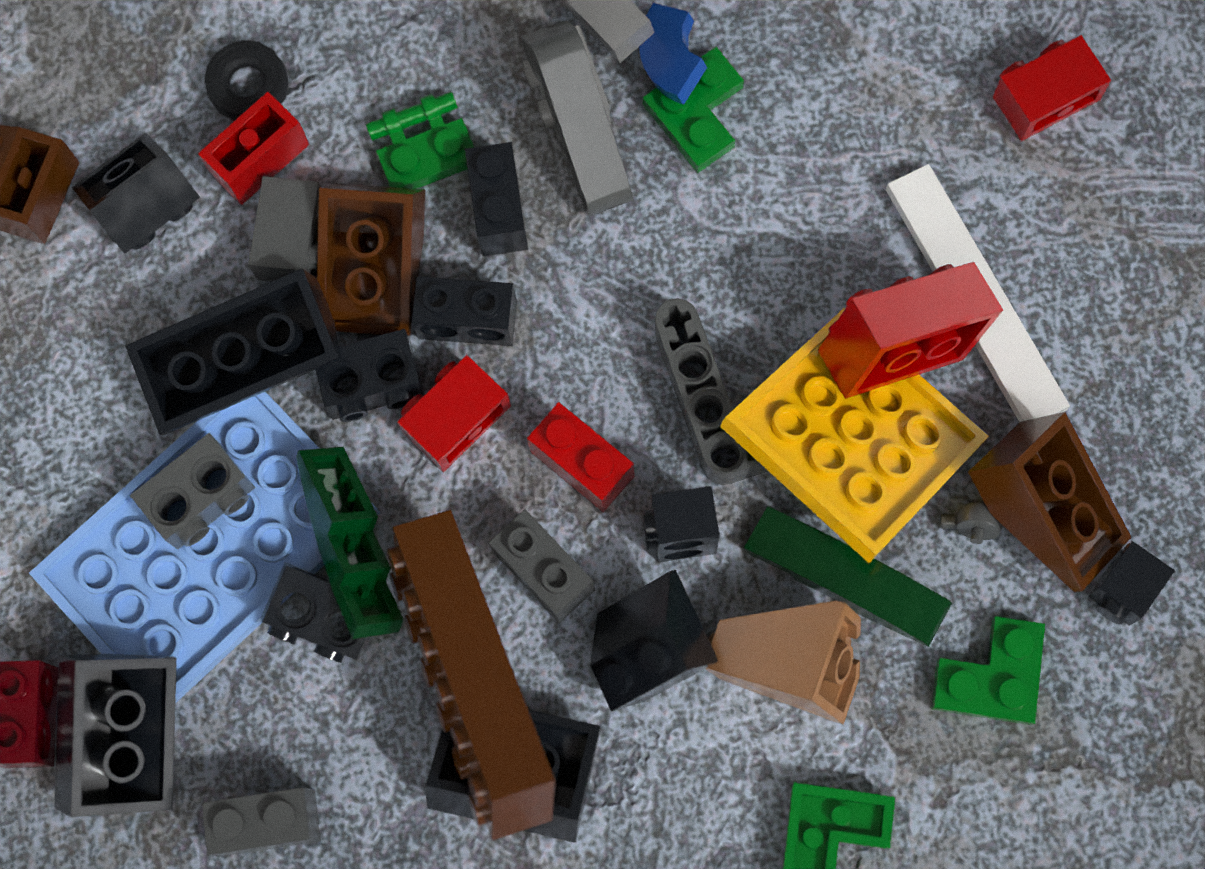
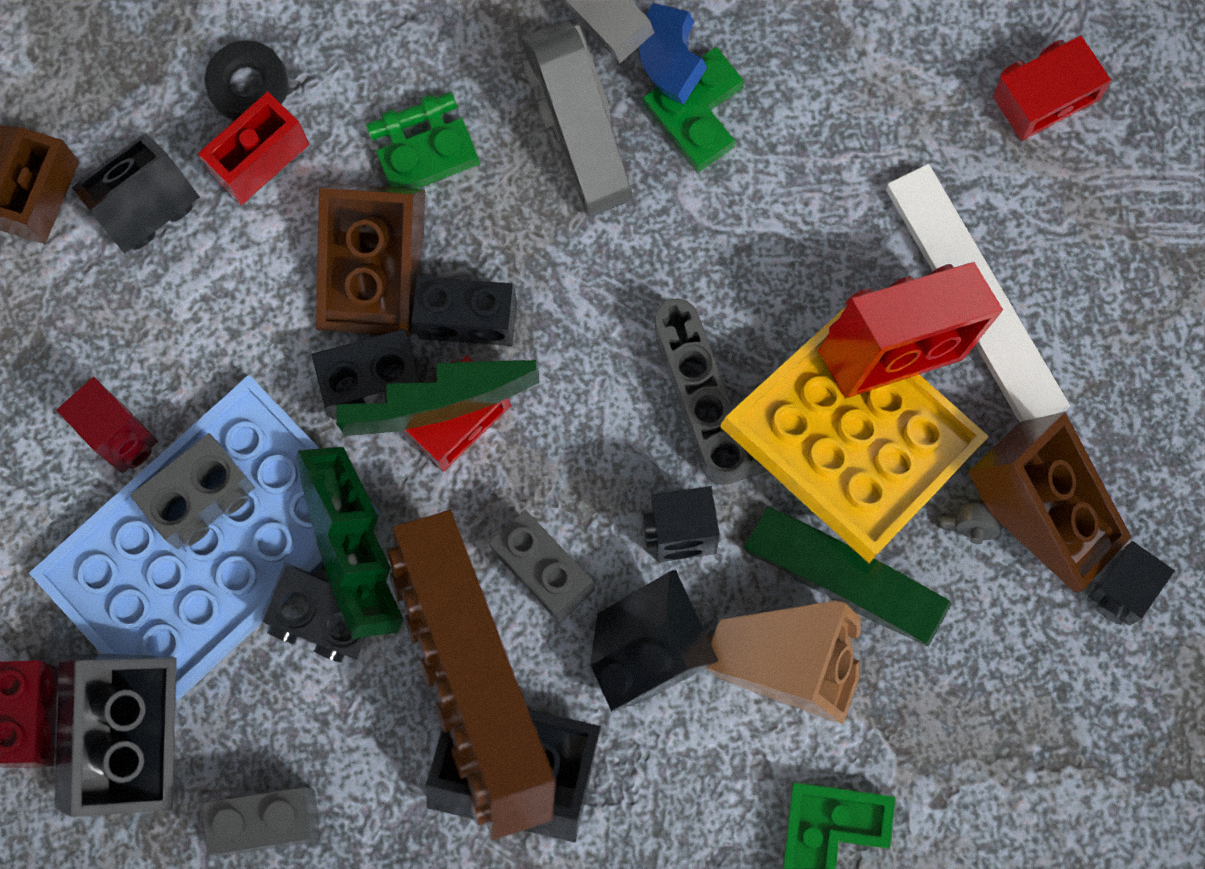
(108, 426): none -> dark red brick
(235, 350): black slope -> none
(285, 228): dark grey brick -> none
(457, 391): none -> dark green slope
(496, 199): black brick -> none
(581, 457): red brick -> none
(1005, 686): green plate -> none

